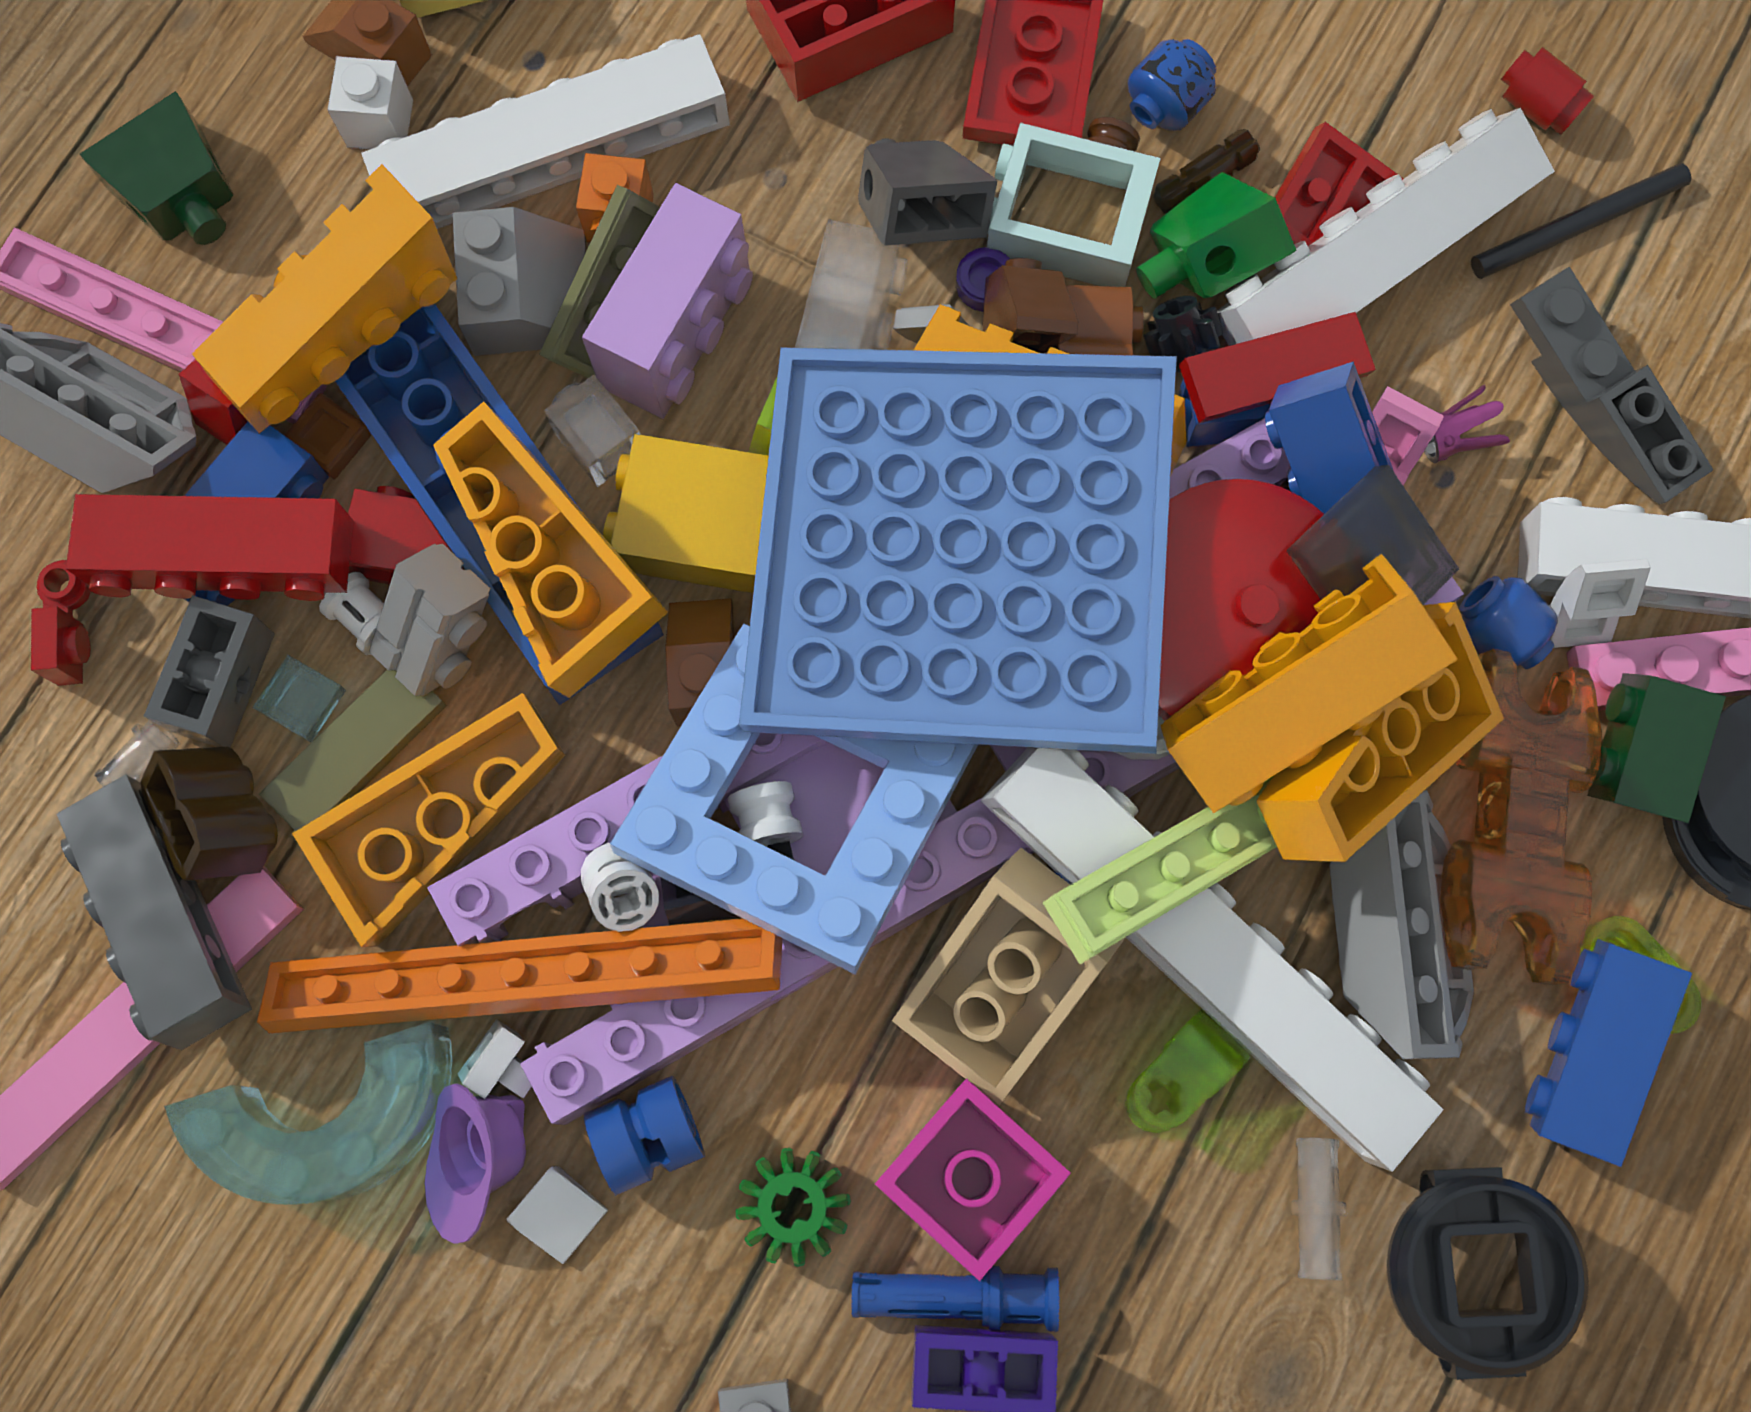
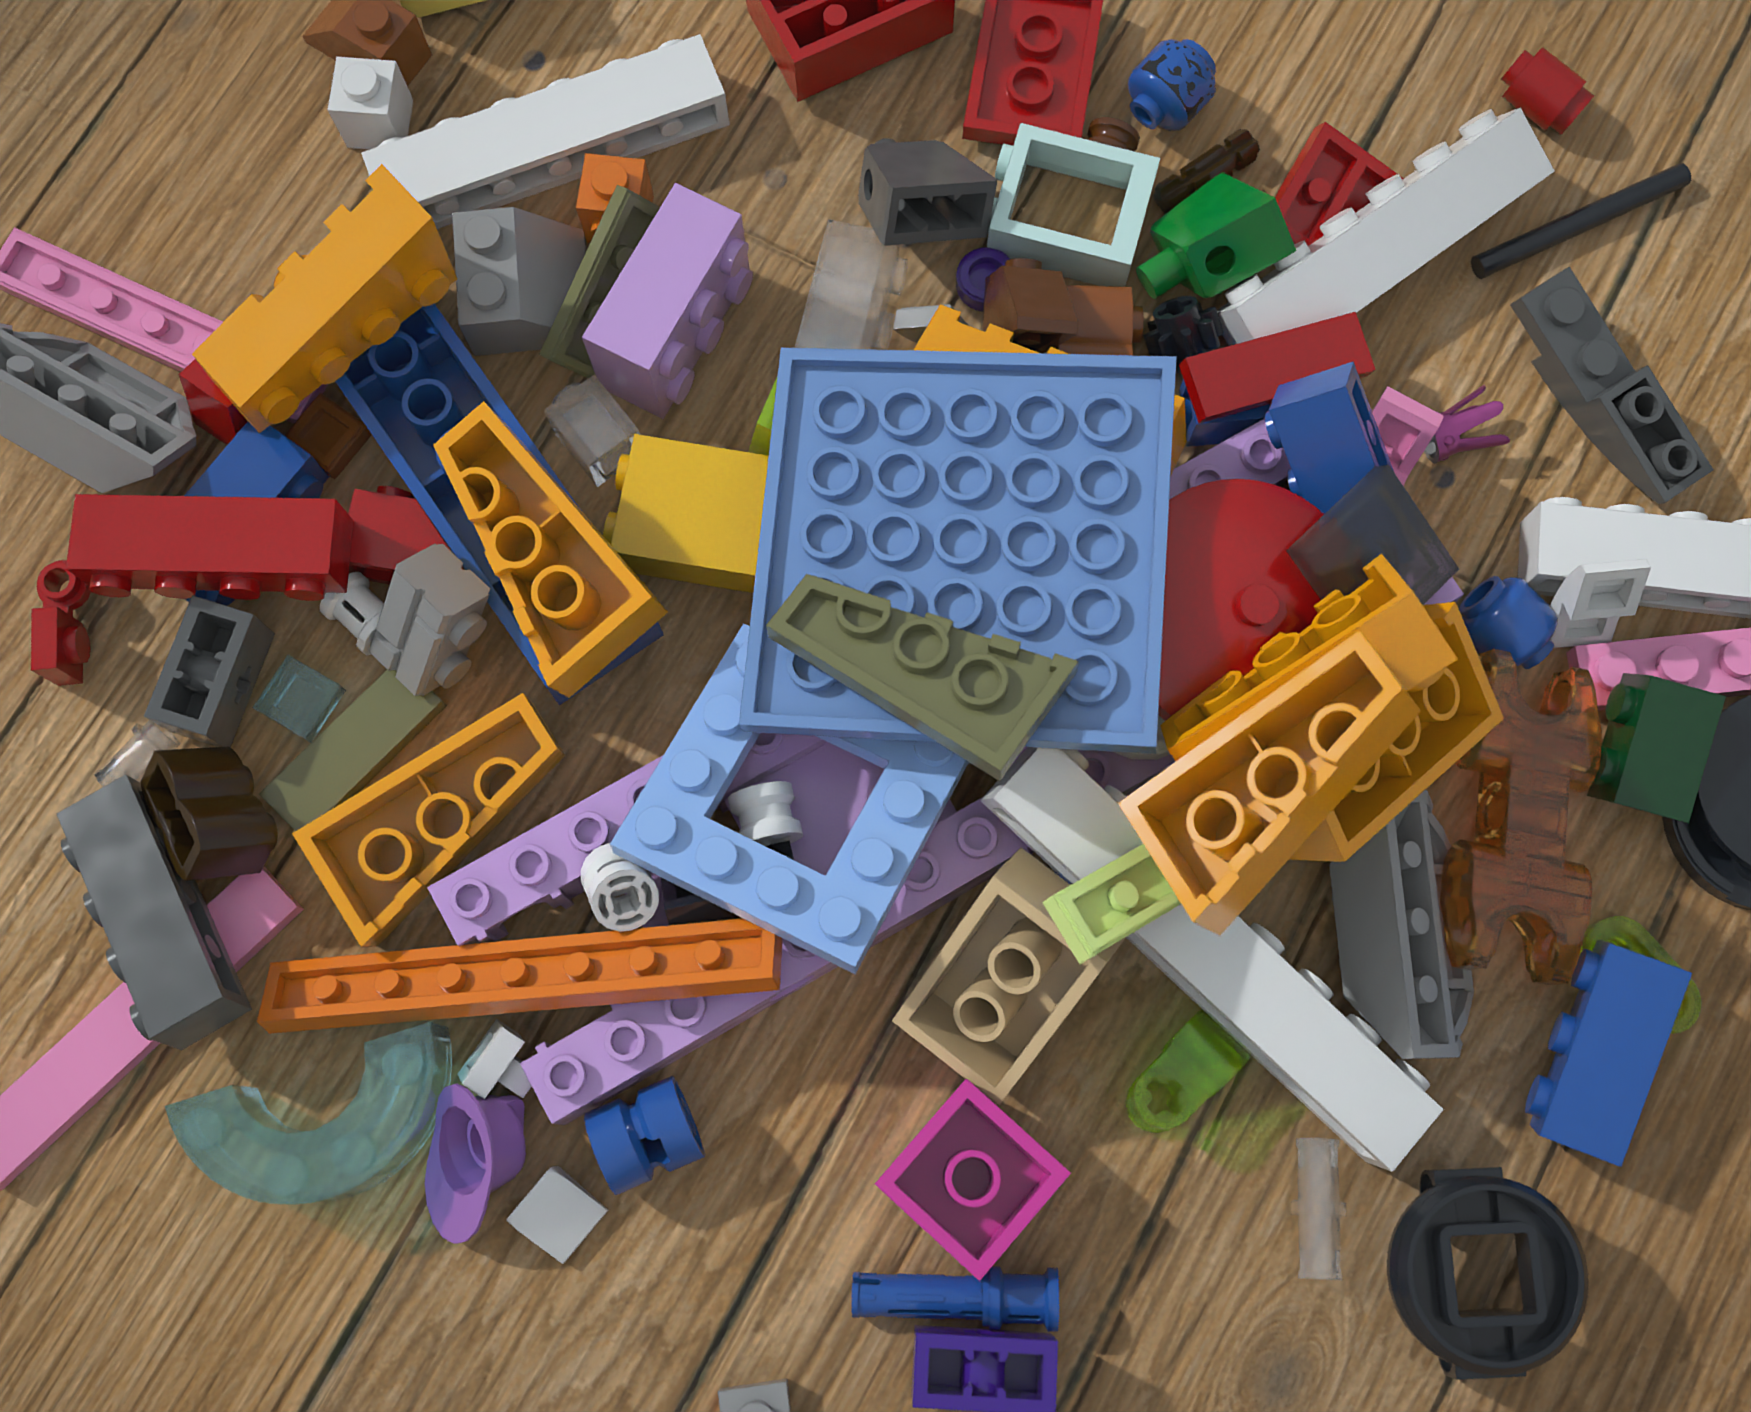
(164, 172): dark green torso -> none
(694, 646): dark orange slope -> none
(802, 1227): green gear -> none
(948, 683): none -> olive wing
(1267, 780): none -> light orange wedge

